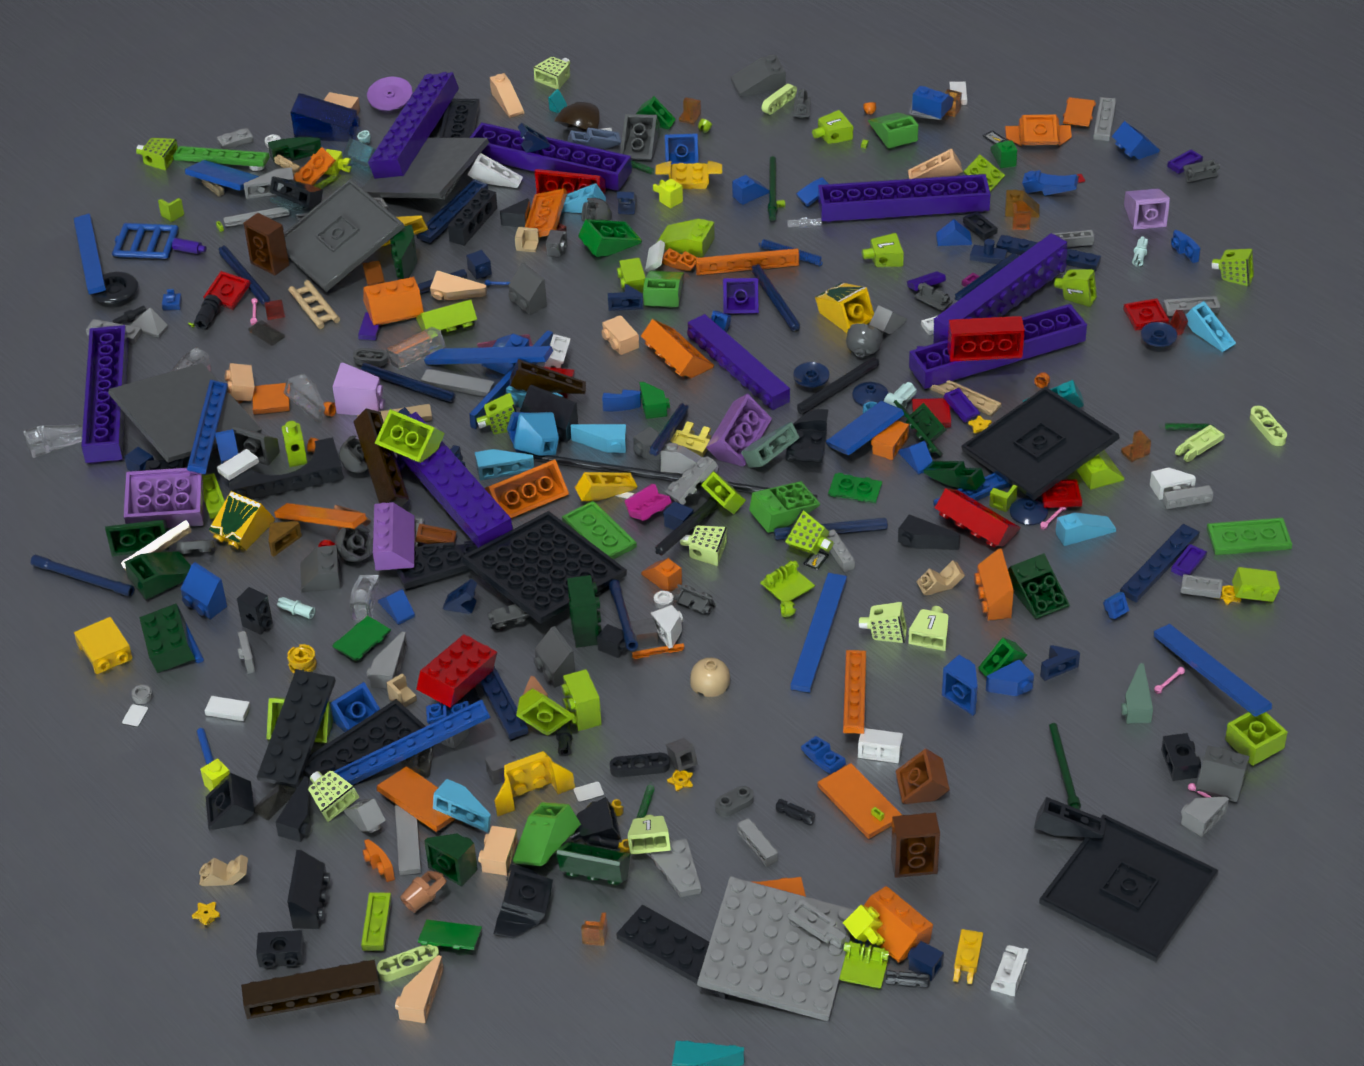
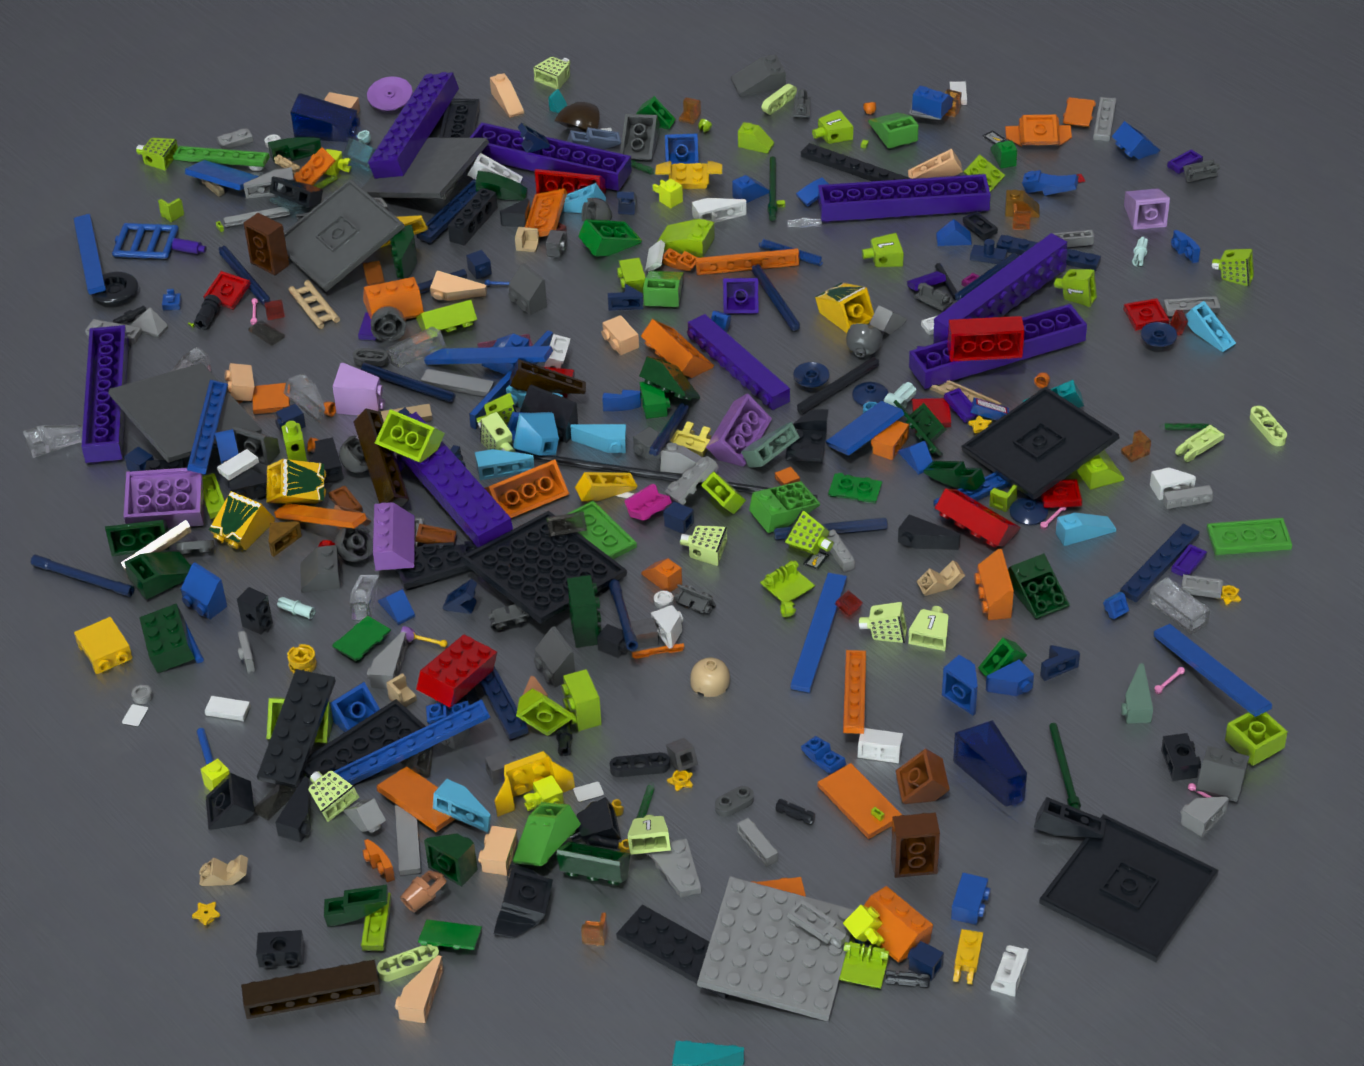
(290, 413): none -> dark blue brick
(295, 482): none -> slope
(307, 891): black slope -> none
(344, 498): none -> dark orange tile
(354, 904): none -> dark green slope
(388, 324): none -> dark grey cylinder
(410, 635): none -> hinge
(495, 433): none -> yellowish green torso
(503, 186): none -> dark green slope
(544, 791): none -> neon yellow brick
(566, 524): none -> clear smoke slope
(668, 378): none -> dark green slope
(684, 528): black axle -> none
(718, 209): none -> white slope
(754, 138): none -> lime slope
(787, 476): none -> orange tile
(848, 164): none -> black plate
(849, 603): none -> clear red tile
(948, 283): none -> black bar
(970, 899): none -> blue brick
(988, 409): none -> blue slope
(991, 762): none -> clear blue slope
(1179, 605): none -> clear brick
(1255, 584): lime brick -> none

